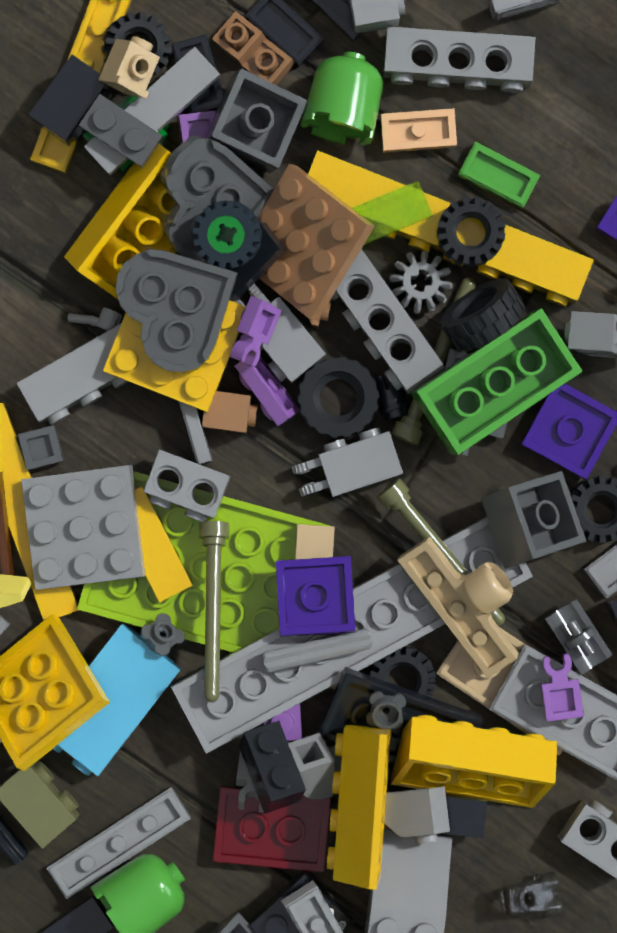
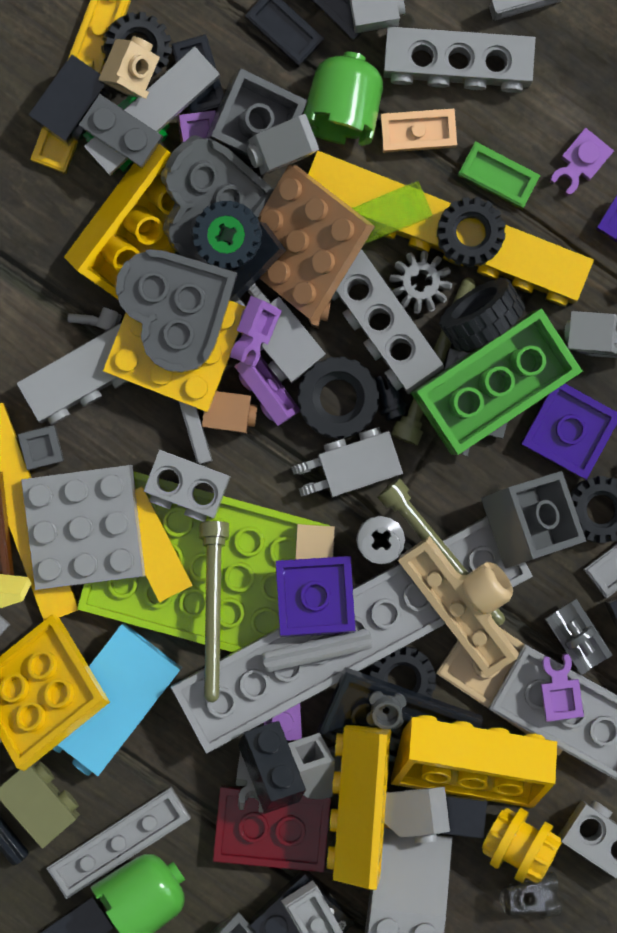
(159, 644): dark grey plate -> none
(252, 49): medium nougat slope -> none
(282, 145): none -> light grey slope
(379, 554): none -> light grey piece
(521, 845): none -> yellow piece
(584, 159): none -> medium lavender plate

